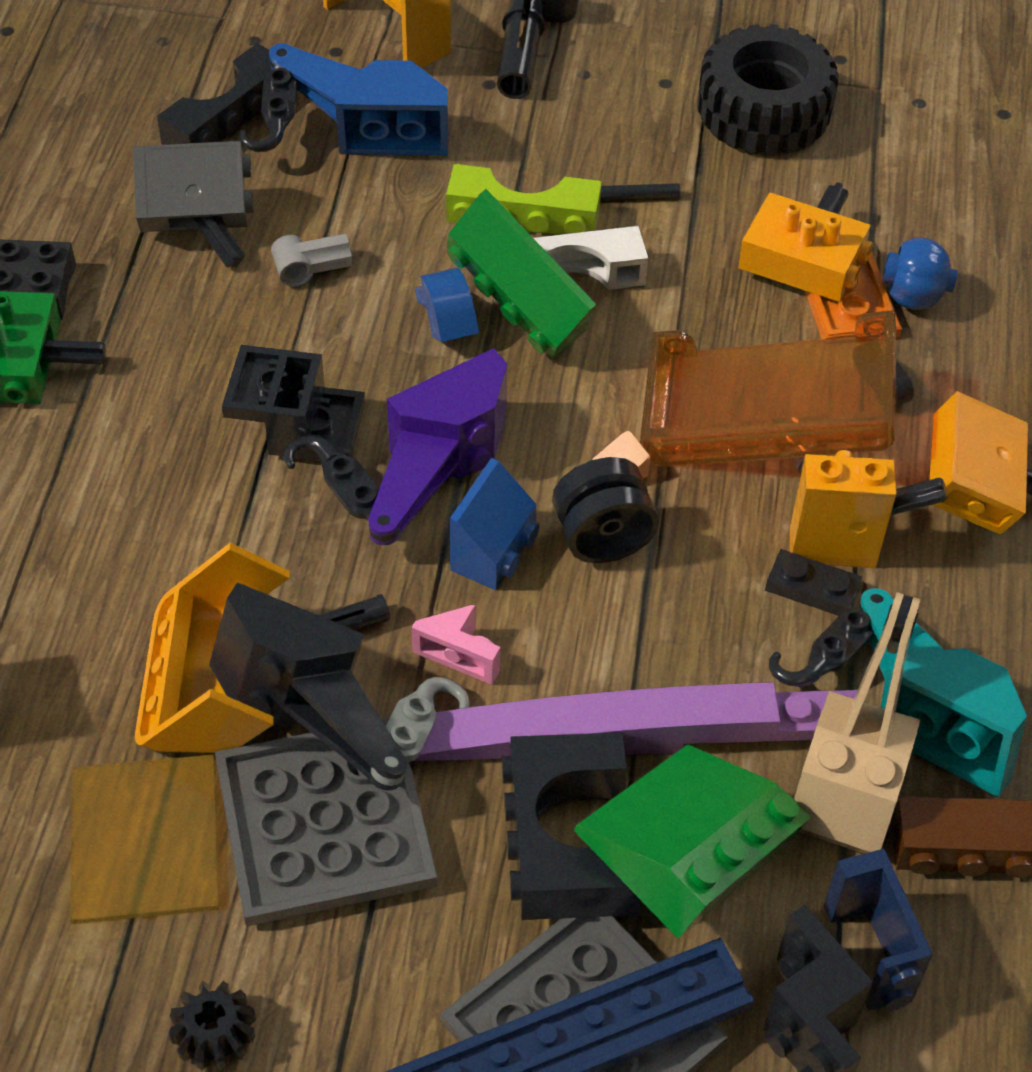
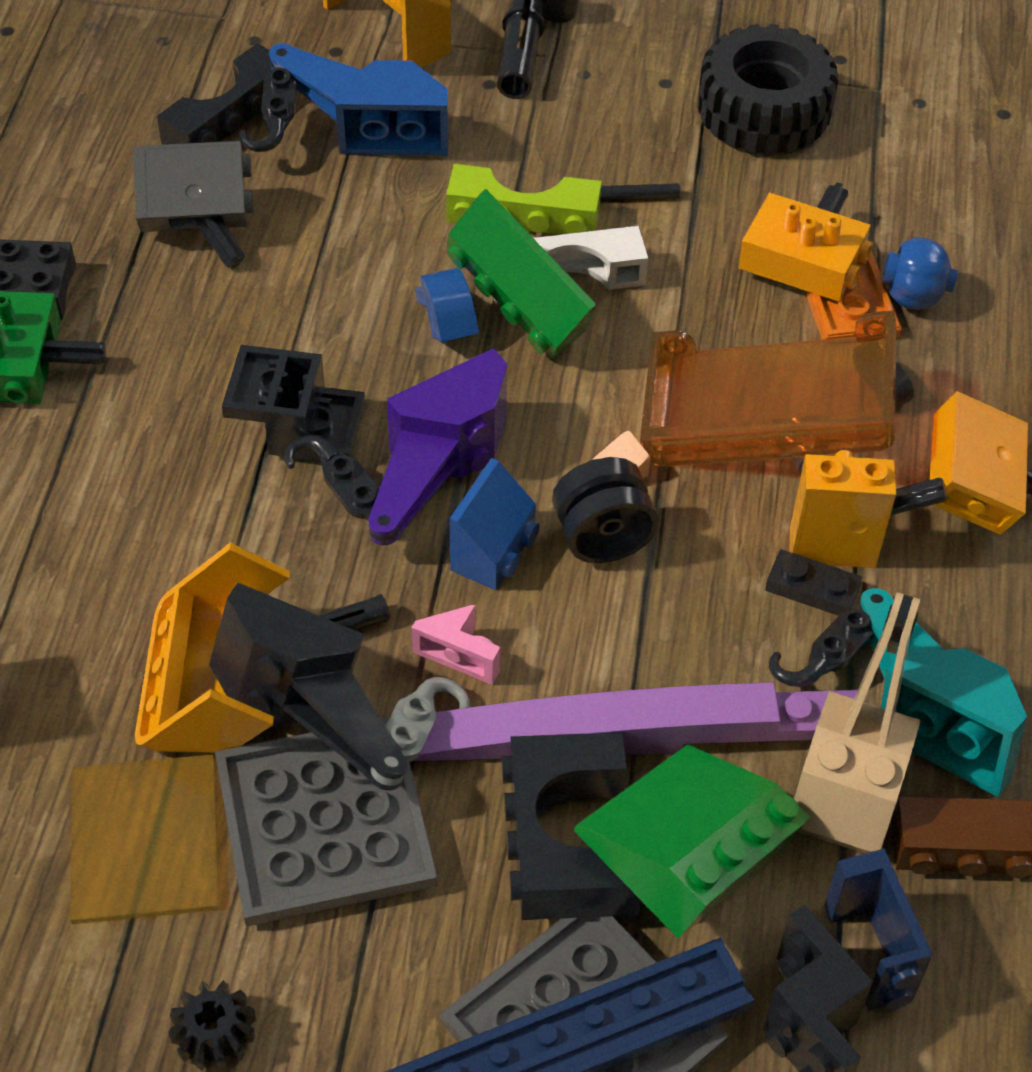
(299, 259): light grey piece -> none

